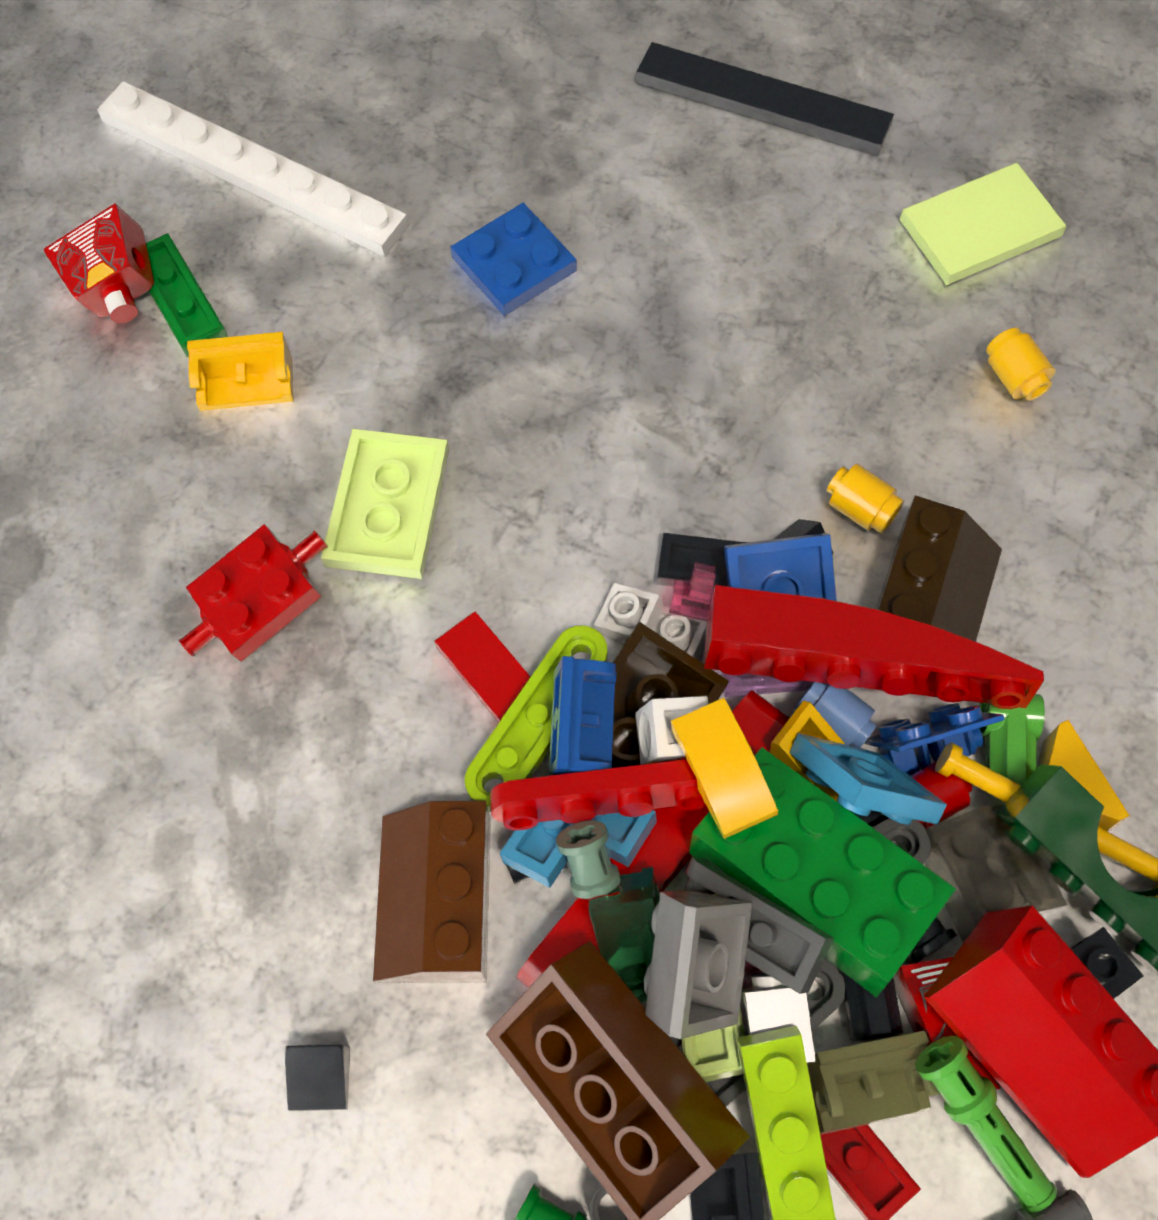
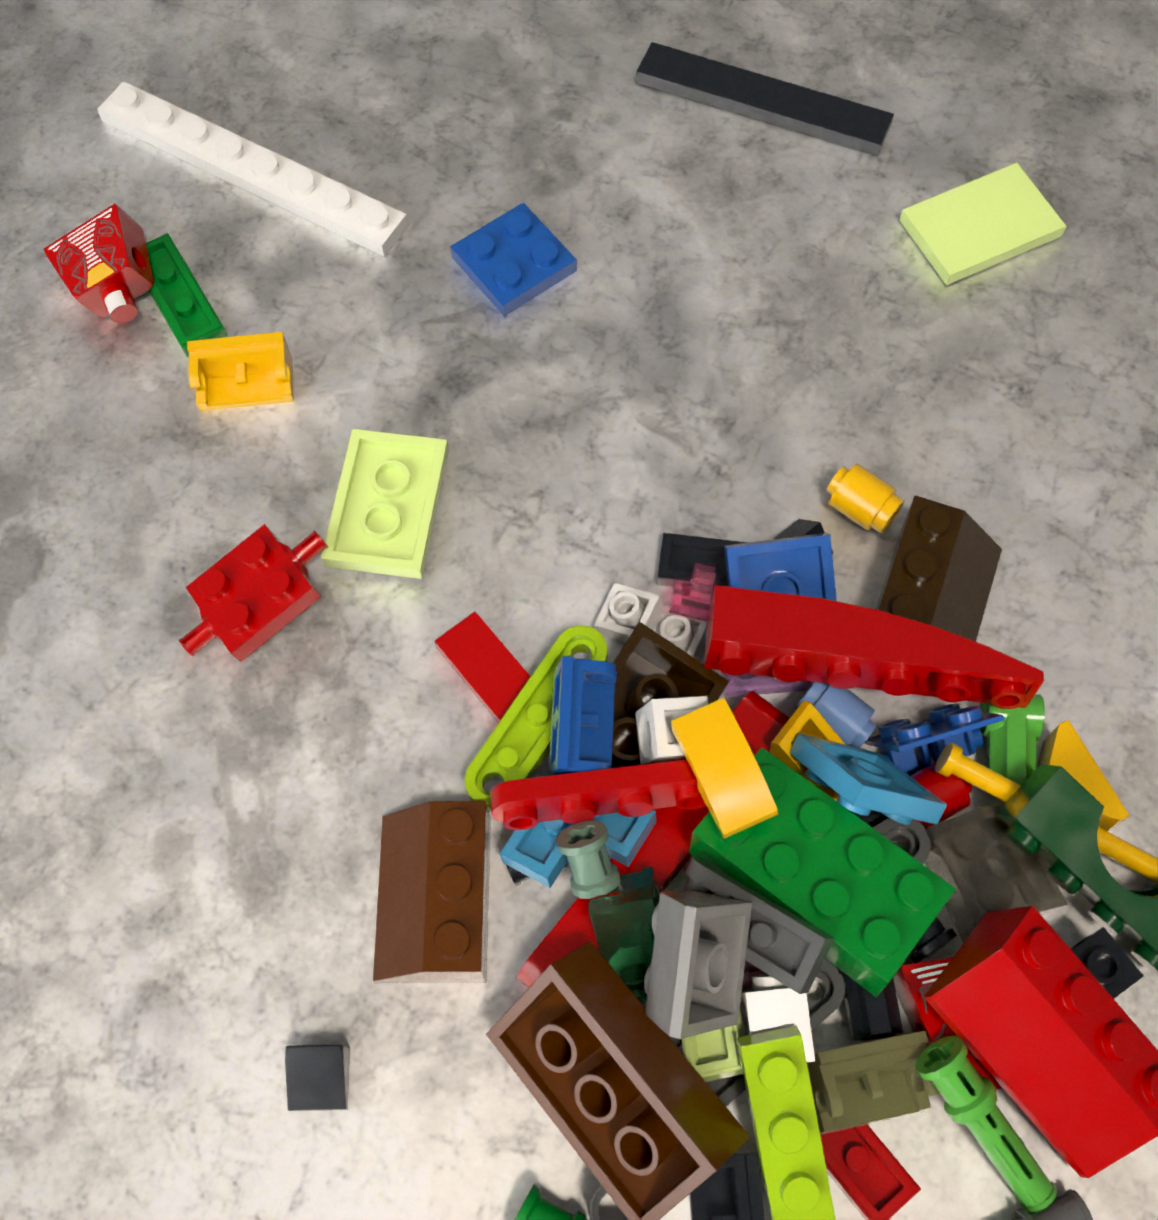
(1020, 364): yellow brick -> none

